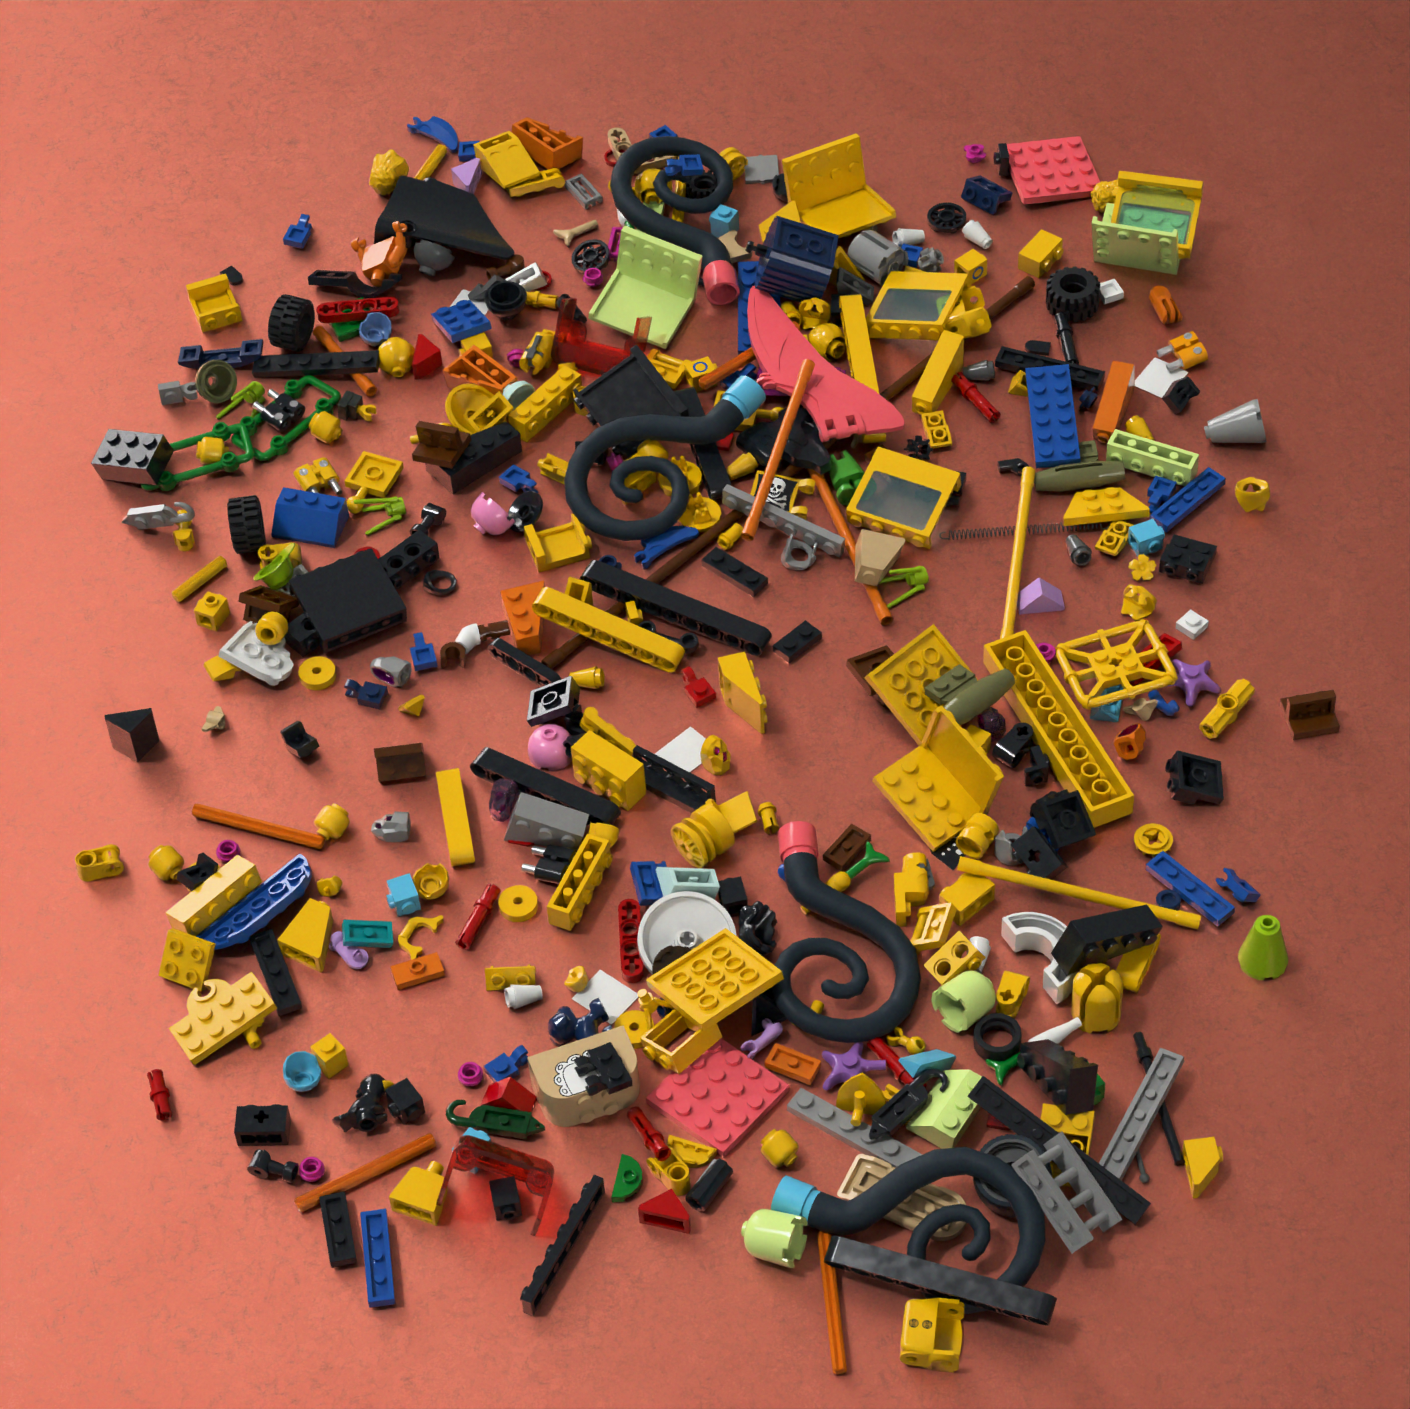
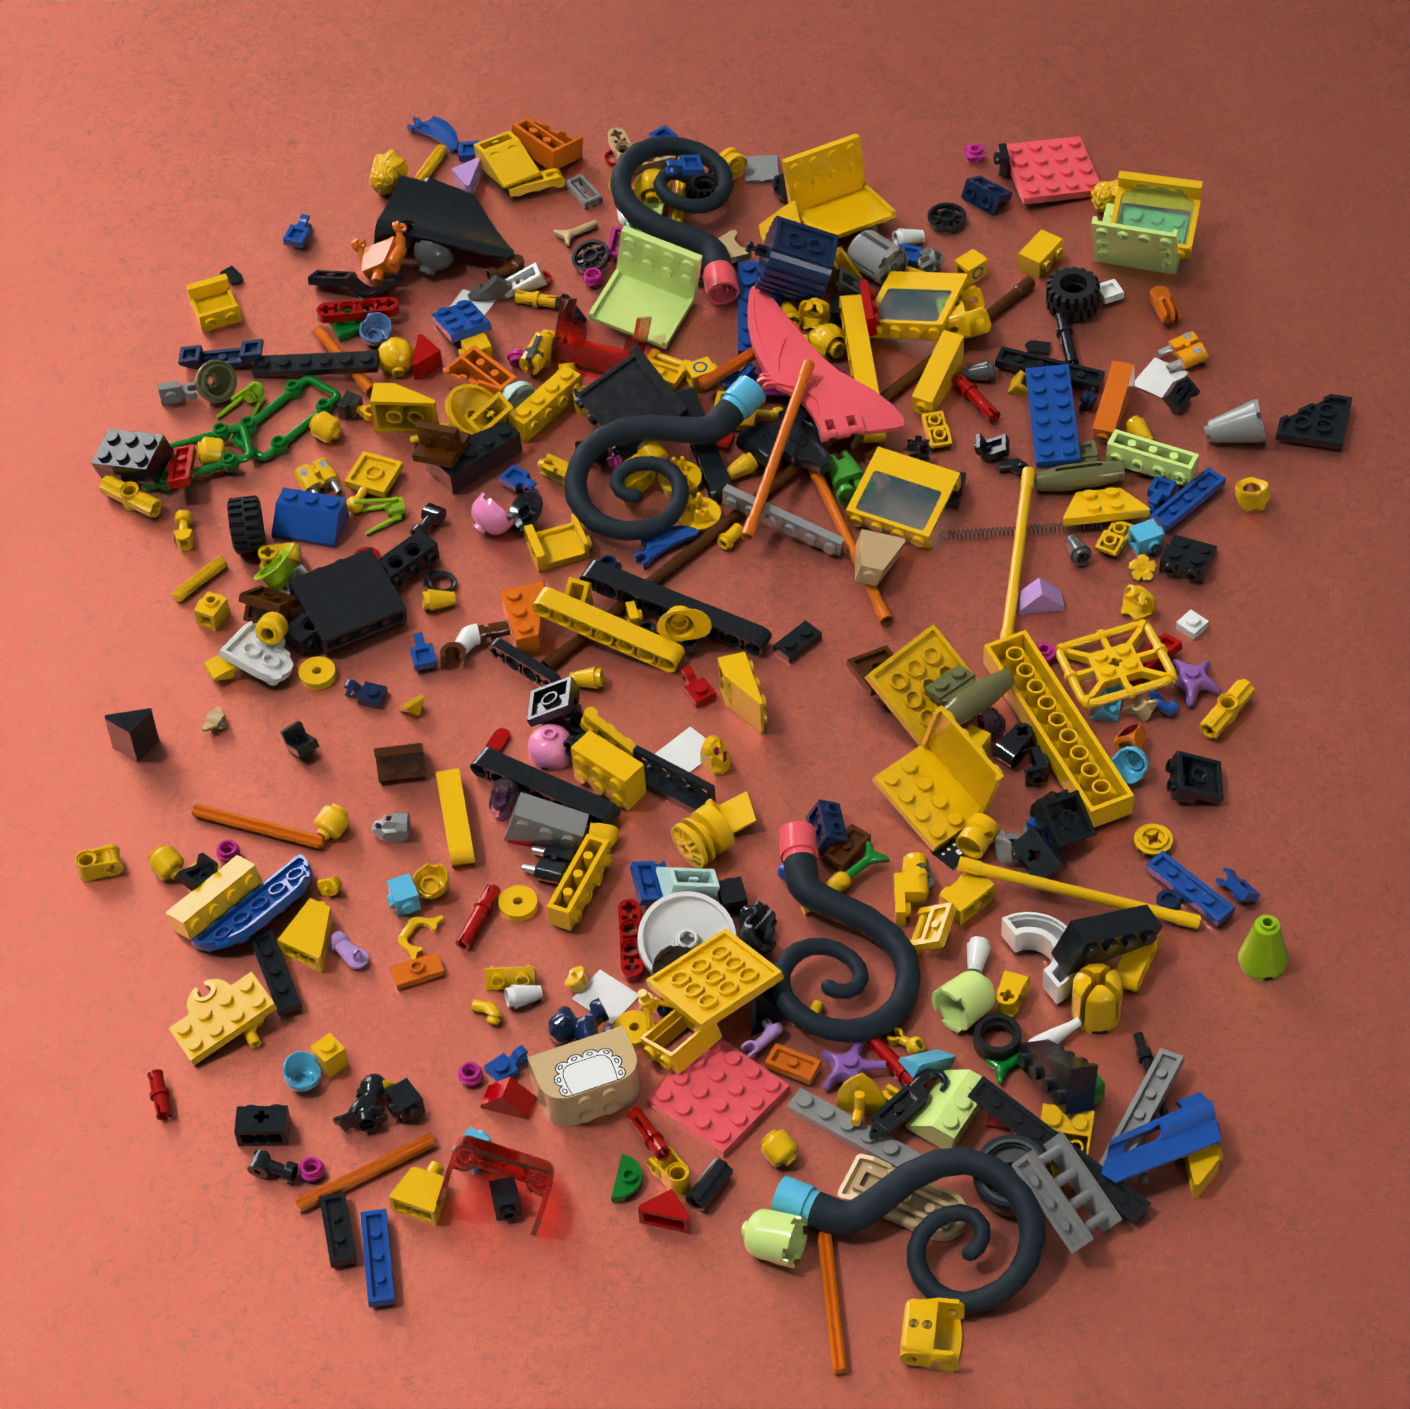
(130, 496): none -> yellow piece
(157, 516): light grey plate -> none
(181, 466): none -> red plate
(186, 959): yellow plate -> none
(281, 412): black piece -> none
(291, 322): black tyre -> none
(367, 933): teal plate -> none
(391, 670): light grey rock -> none
(400, 408): none -> yellow slope
(437, 599): none -> yellow cone
(489, 1008): none -> yellow arm
(496, 1120): dark green plate -> none
(499, 739): none -> red piece
(505, 299): black piece -> none
(559, 1251): black plate -> none
(608, 1066): black plate -> none
(684, 624): none -> yellow piece
(690, 1152): yellow tile -> none
(723, 220): medium azure brick -> none
(734, 571): black plate -> none
(767, 813): yellow pin -> none
(784, 492): flag -> none
(789, 562): light grey piece -> none
(829, 824): none -> dark blue bracket
(870, 307): none -> red plate
(914, 576): lime plant -> none
(940, 1280): black beam -> none
(950, 957): yellow brick -> none
(975, 233): white cone -> none
(992, 448): none -> black bracket
(1131, 763): none -> medium azure hair
(1181, 1134): none -> blue panel
(1310, 714): reddish brown bracket -> none
(1318, 424): none -> black plate

